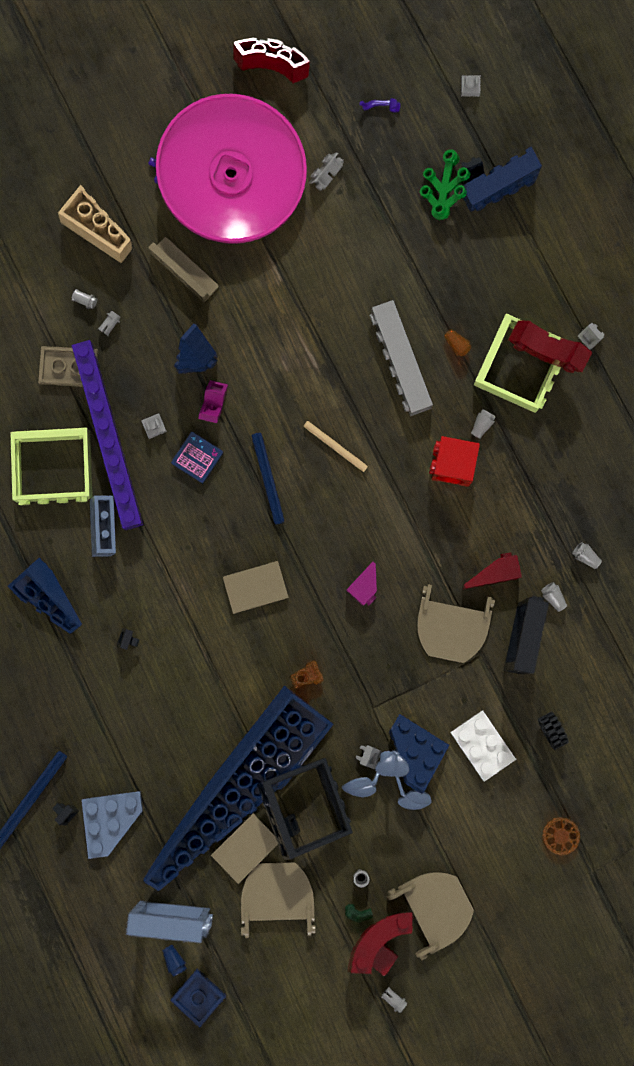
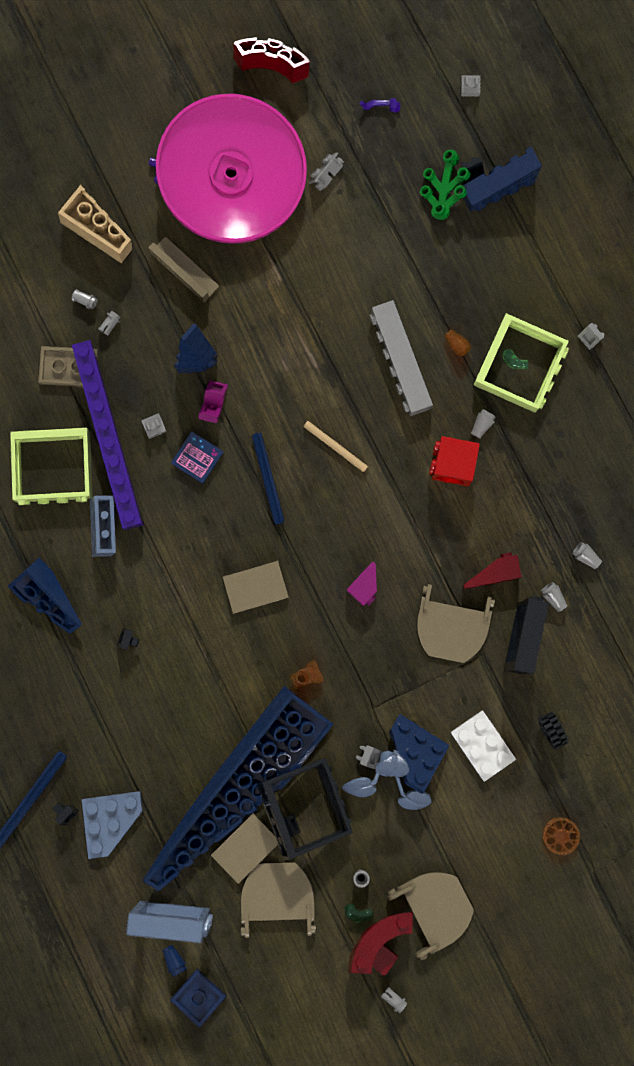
(513, 362): none -> clear green arm
(562, 353): dark red brick -> none

